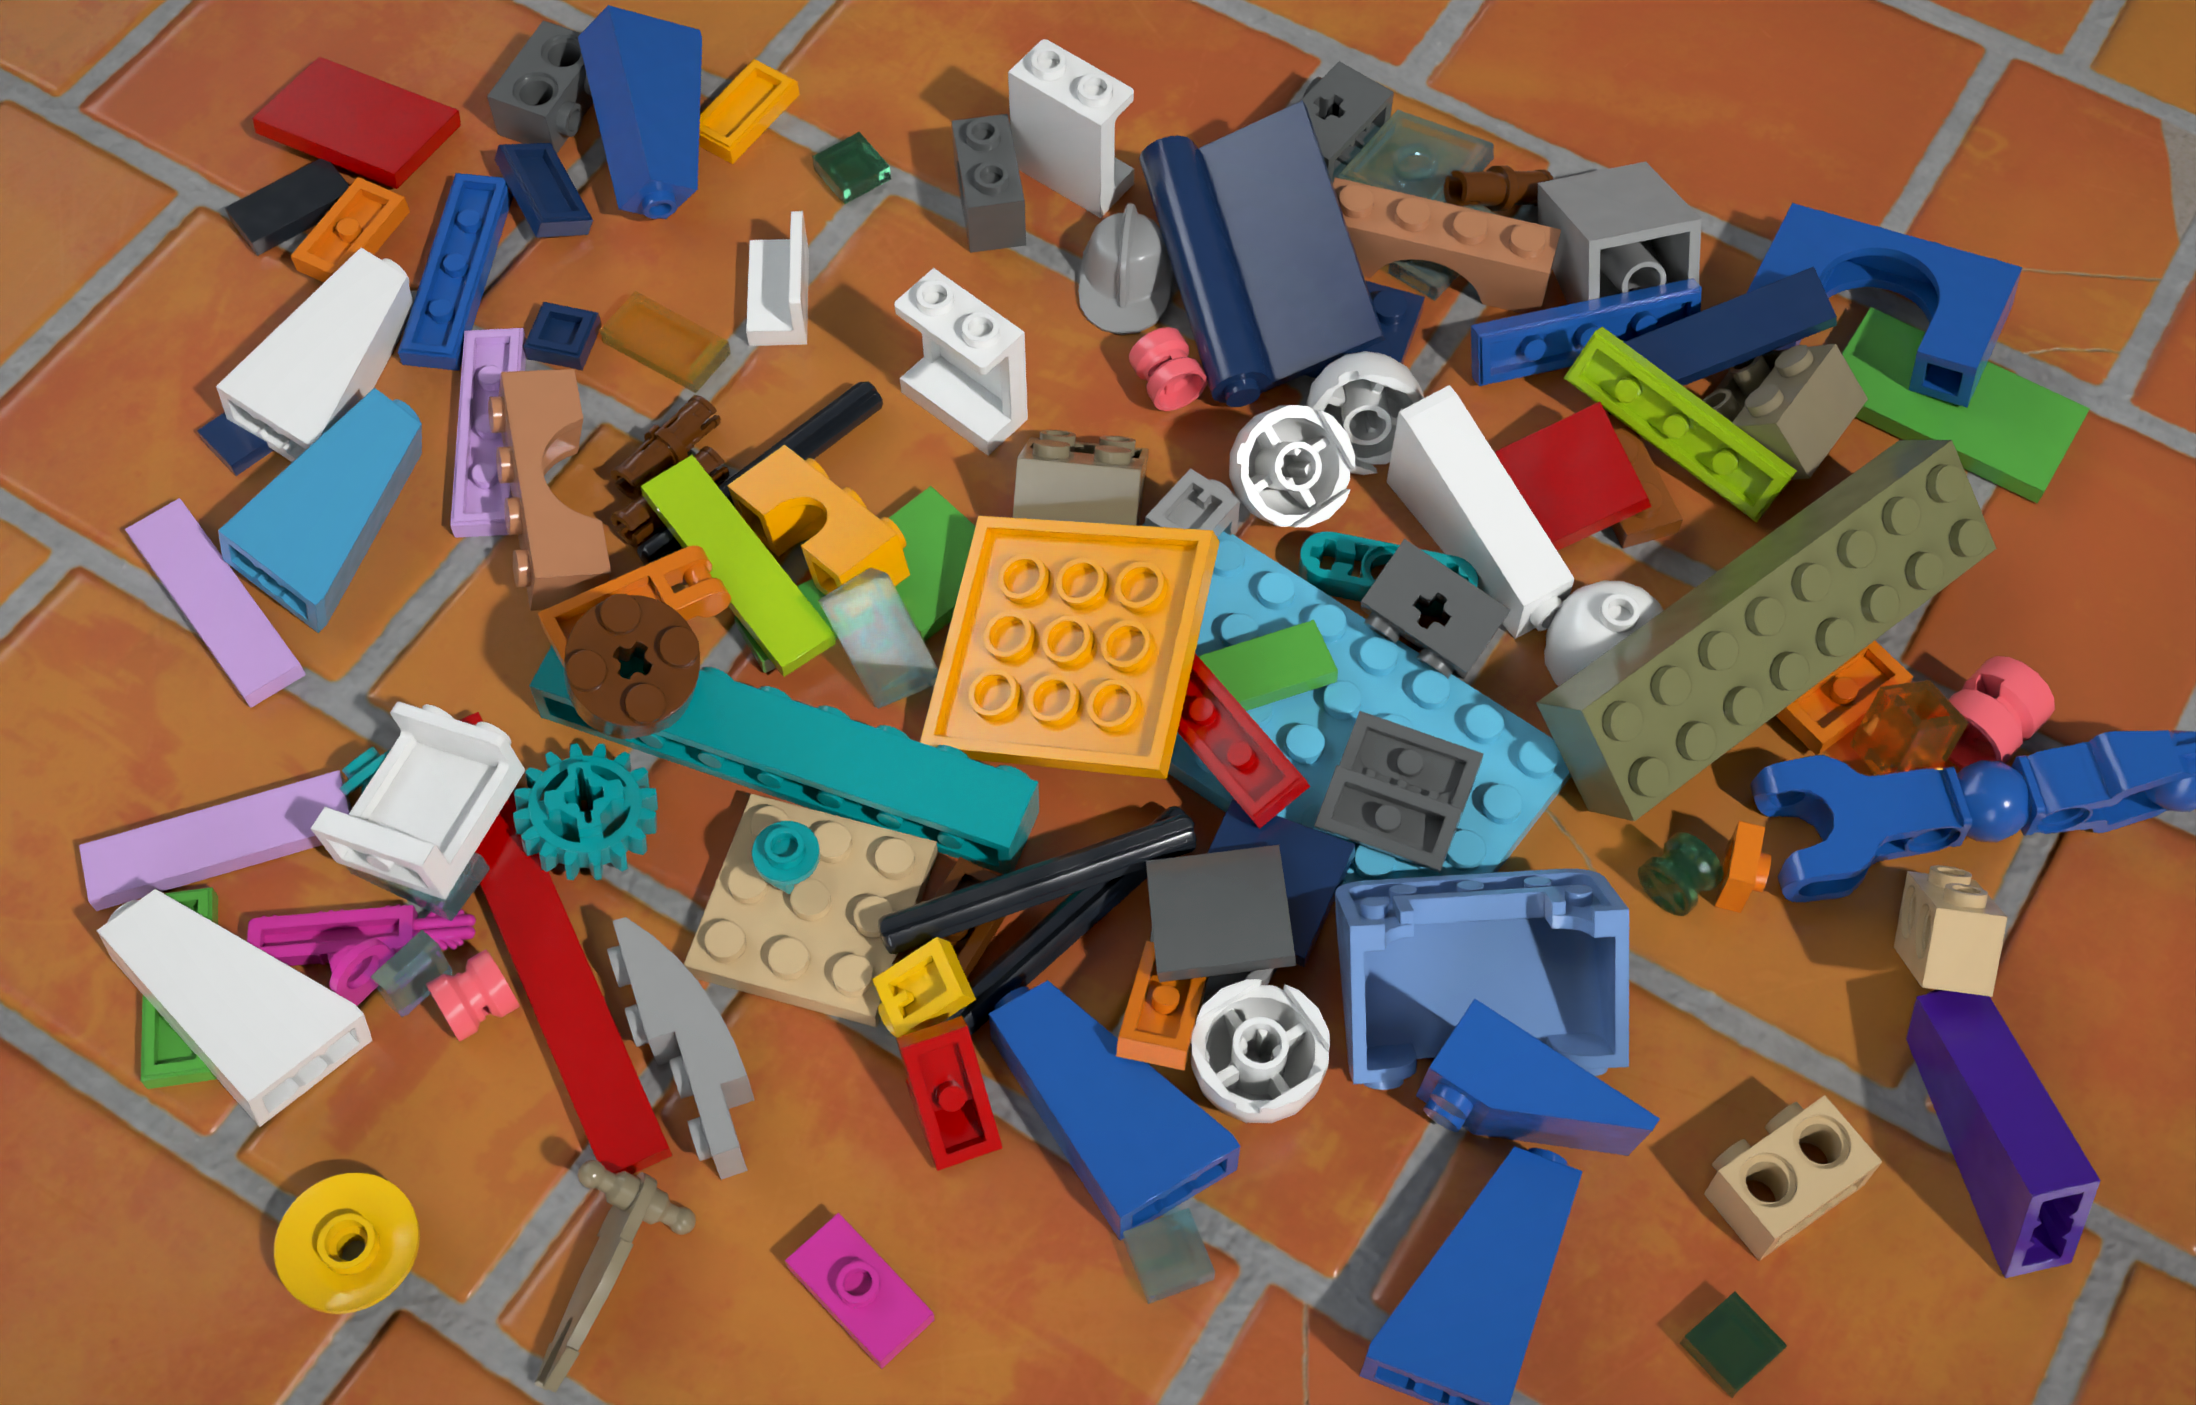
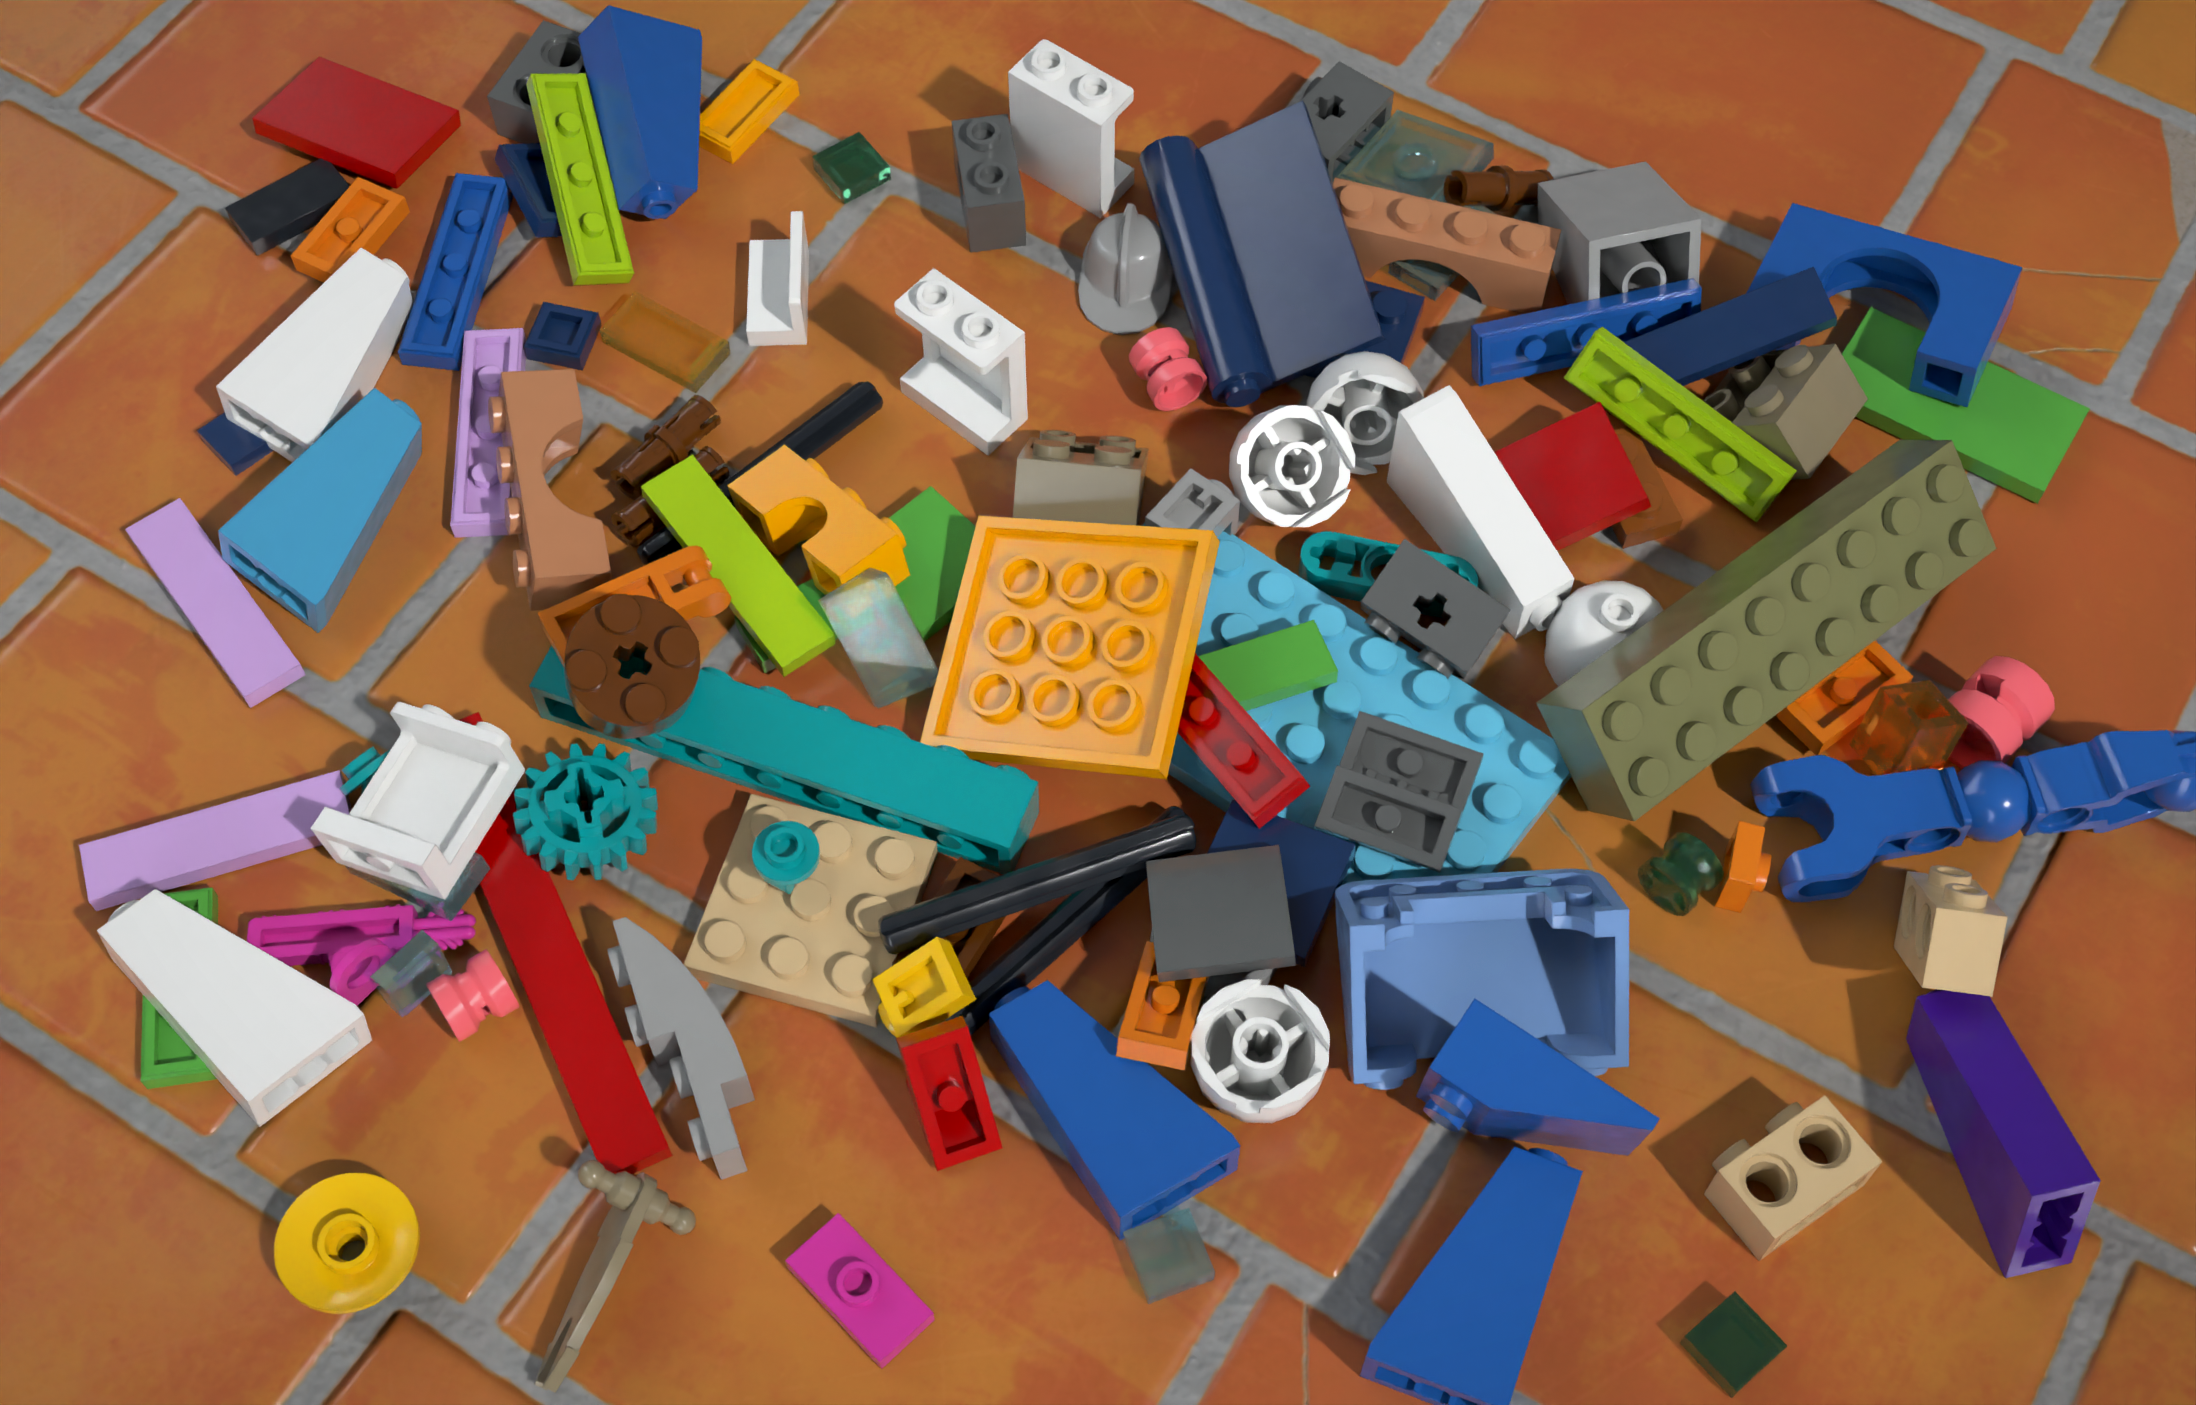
(579, 179): none -> lime tile

